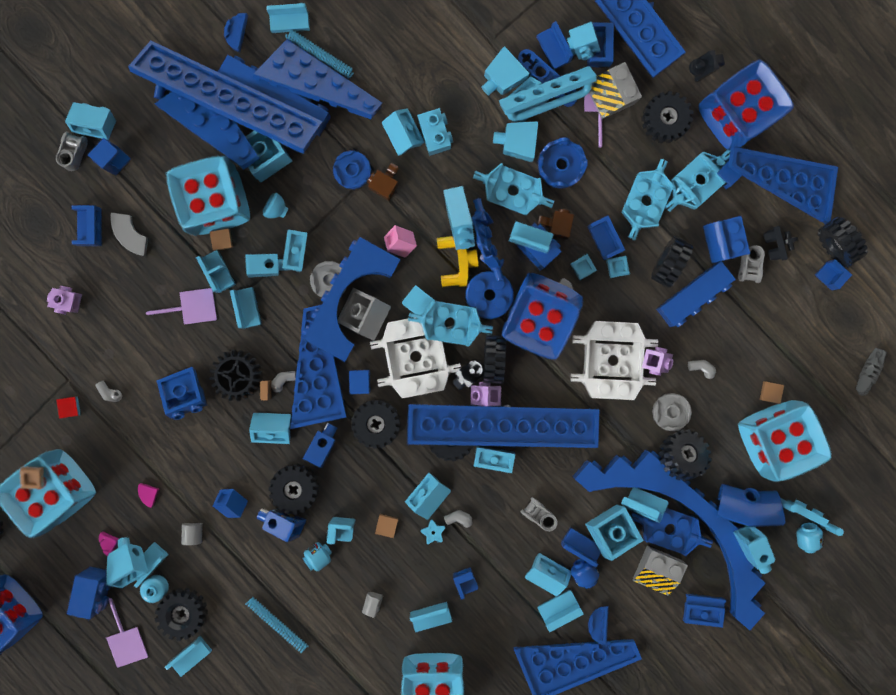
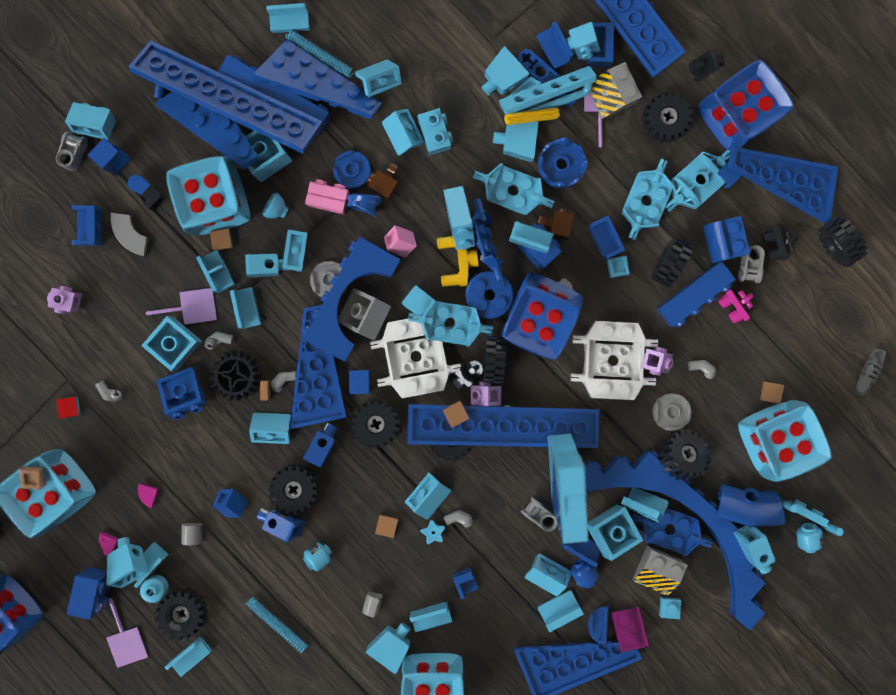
(147, 190): none -> leg
(171, 343): none -> medium azure brick
(217, 338): none -> light grey arm
(235, 30): blue plate -> none
(327, 197): none -> bright pink brick
(340, 529): medium azure panel -> none
(364, 203): none -> blue piece
(379, 77): none -> medium azure panel
(390, 647): none -> medium azure torso
(455, 414): none -> medium nougat tile
(494, 459): medium azure panel -> none
(531, 116): none -> yellow axle
(567, 488): none -> medium azure tile
(583, 267): medium azure tile -> none
(629, 629): none -> magenta plate
(670, 607): none -> medium azure plate
(704, 610): blue plate -> none
(740, 312): none -> dark pink hips
(833, 275): blue panel -> none

